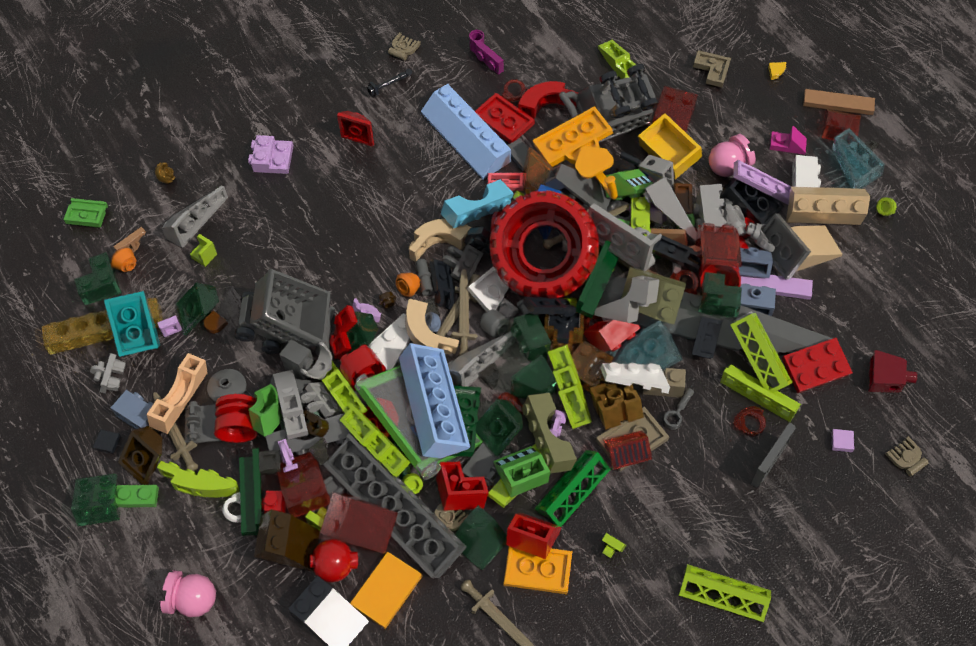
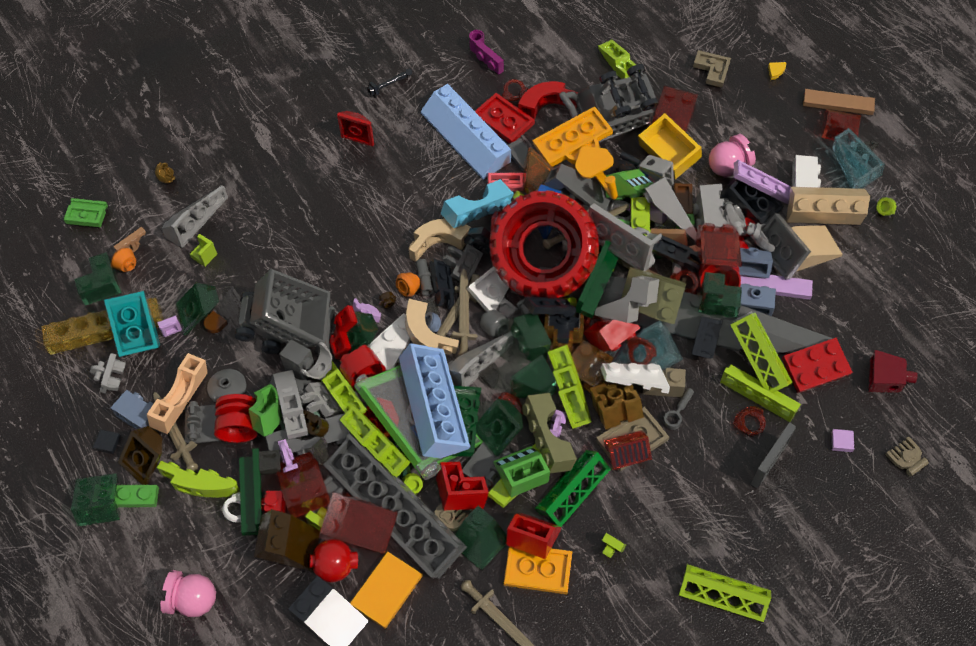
(270, 155): lavender plate -> none
(401, 47): dark tan piece -> none
(650, 349): none -> clear red piece
(792, 142): dark pink slope -> none

